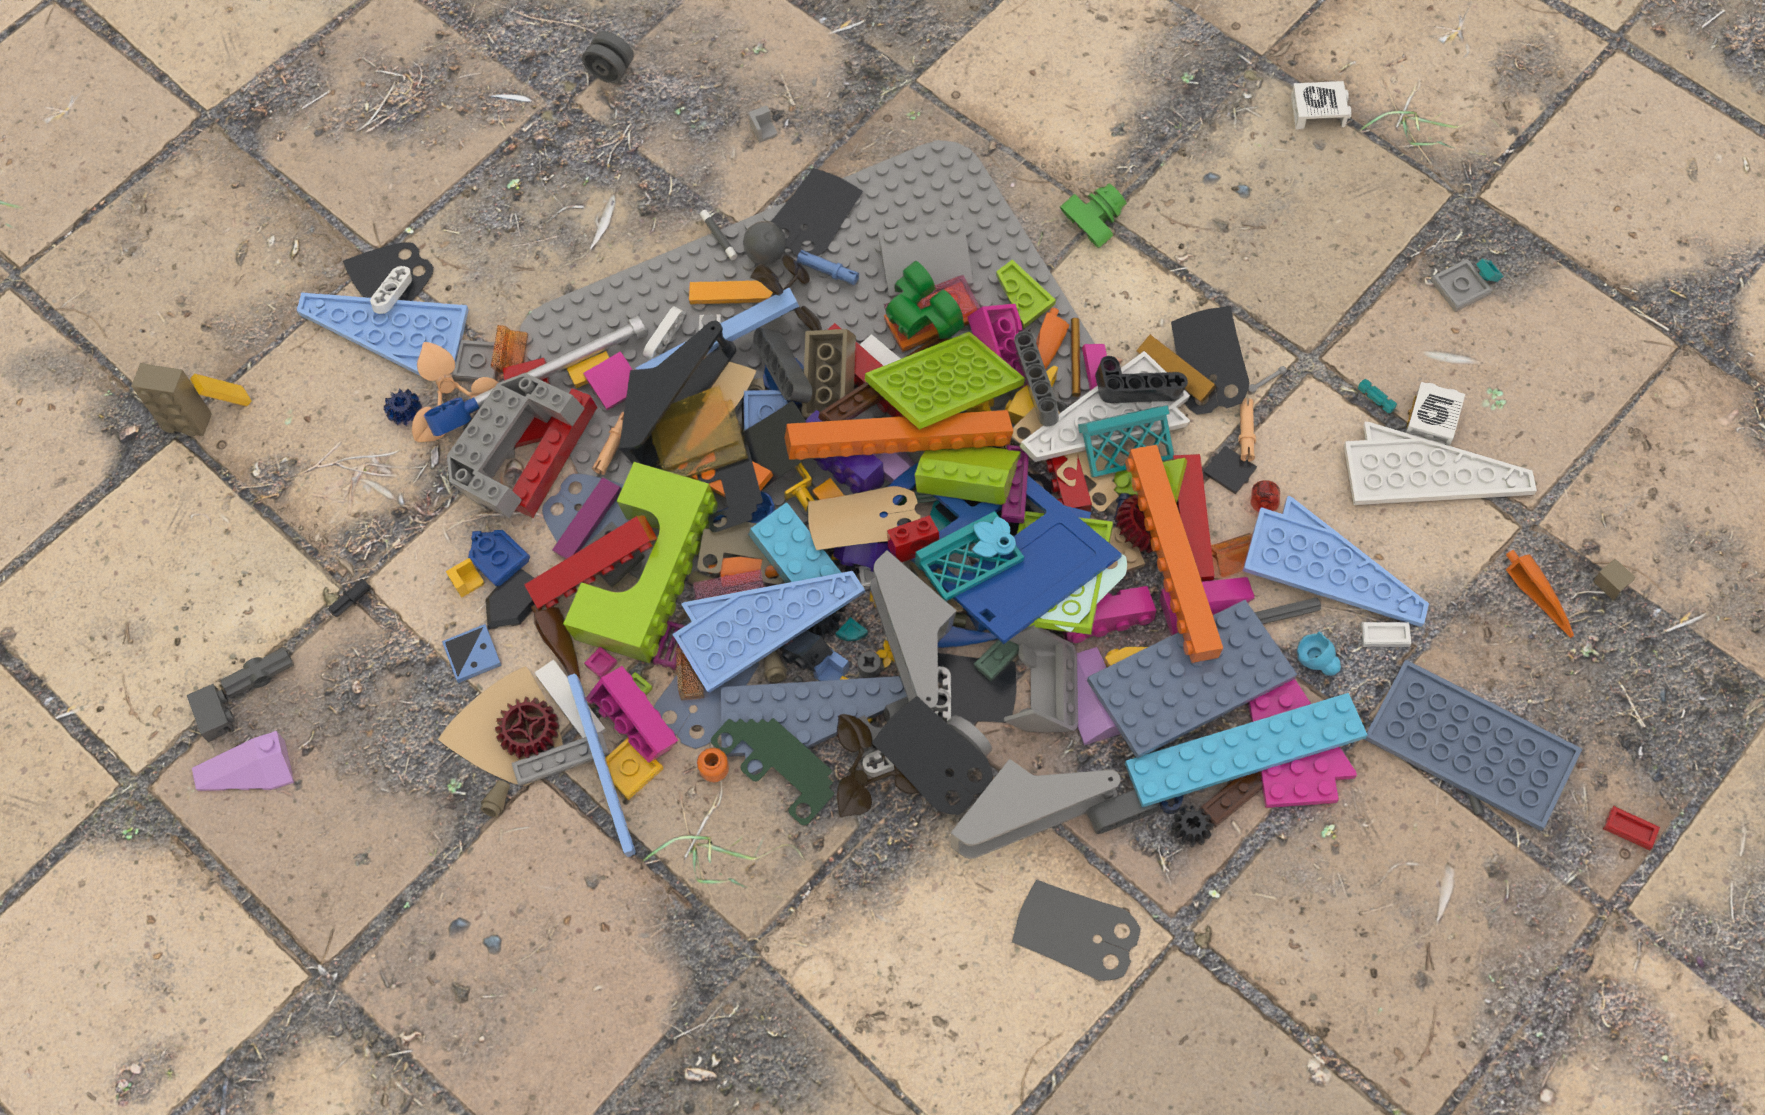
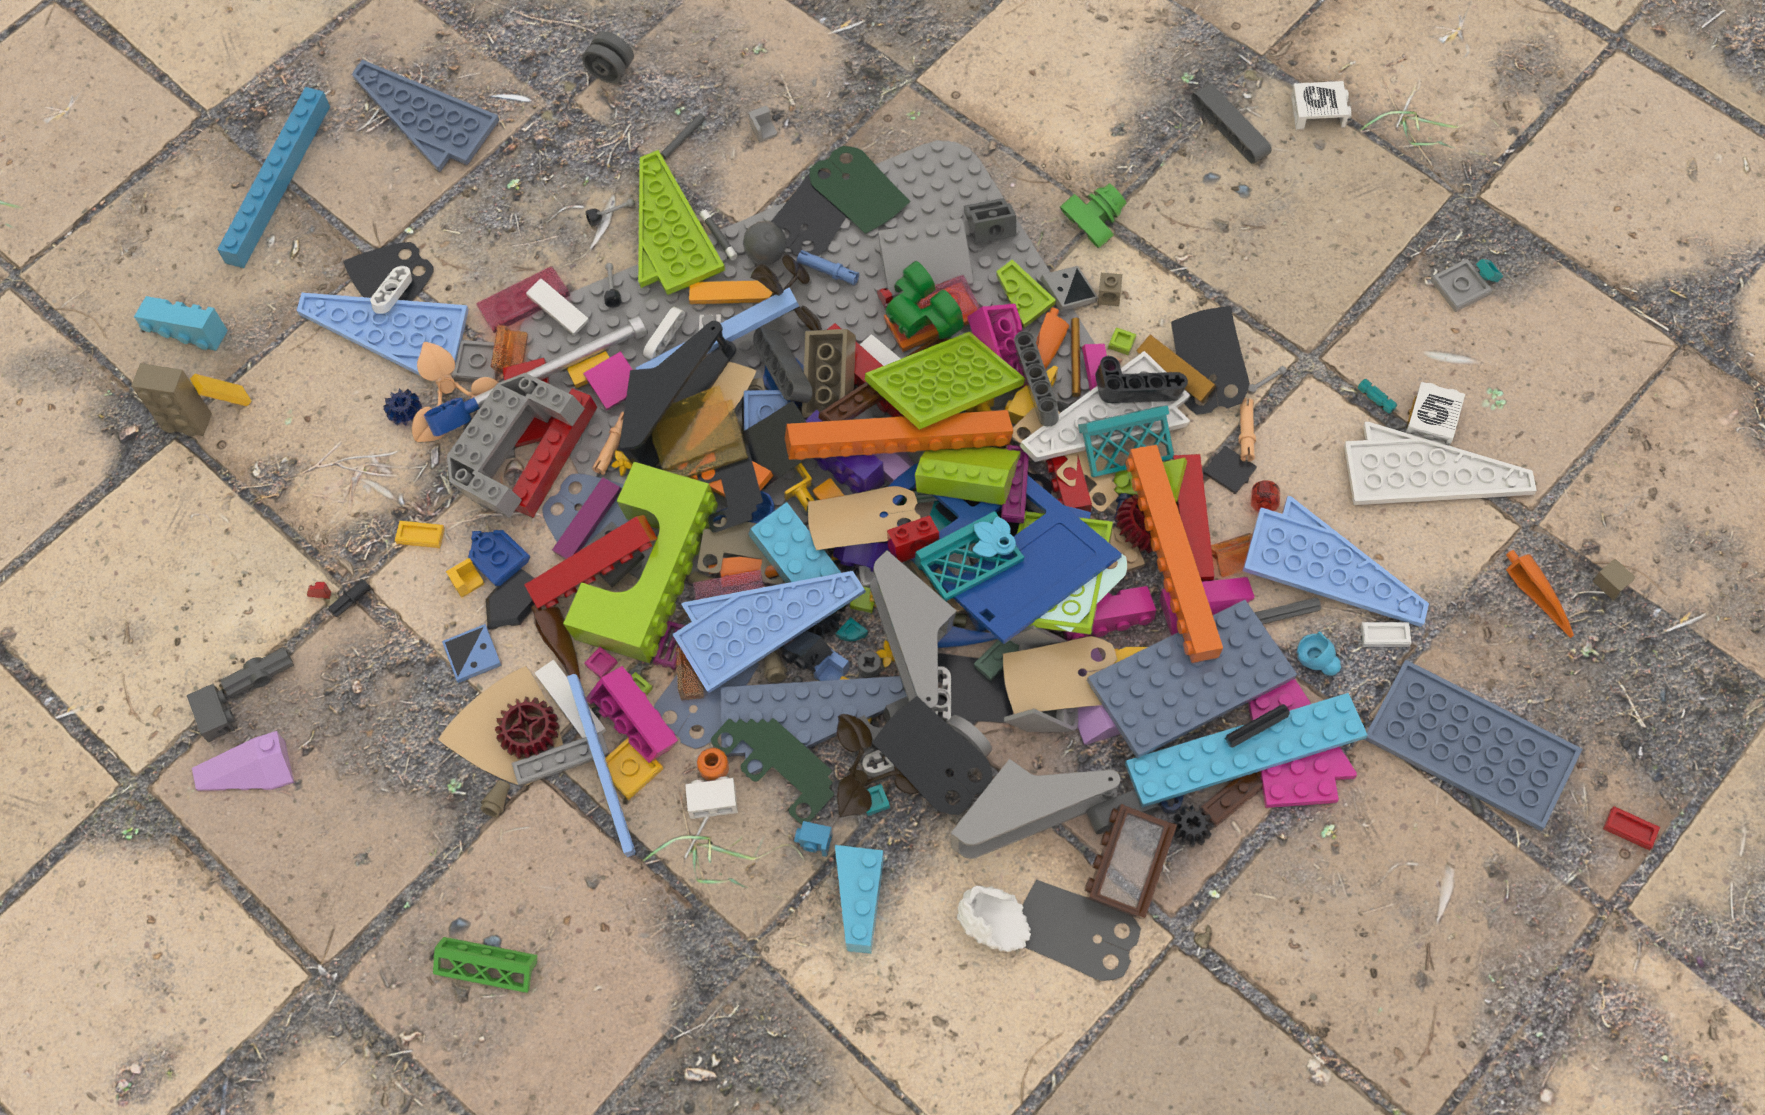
(181, 322): none -> medium azure wedge
(273, 178): none -> dark azure brick
(320, 590): none -> red tile
(419, 534): none -> yellow tile
(429, 118): none -> sand blue wing
(480, 955): none -> bright green fence
(513, 303): none -> clear pink tile
(557, 307): none -> white tile
(595, 216): none -> hinge
(612, 293): none -> black hinge
(622, 462): none -> yellow plant
(670, 235): none -> lime wing
(682, 136): none -> dark grey bar
(711, 798): none -> white brick
(814, 837): none -> dark azure brick
(859, 892): none -> medium azure wedge
(862, 602): none -> lime tile
(866, 196): none -> dark green piece
(879, 800): none -> teal plate
(884, 295): none -> red tile
(991, 220): none -> dark grey brick
(994, 918): none -> white hair
(1049, 675): none -> tan piece
(1069, 288): none -> light grey tile
(1110, 289): none -> dark tan brick
(1122, 341): none -> lime tile
(1130, 861): none -> window
(1231, 123): none -> dark grey beam
(1257, 725): none -> black axle

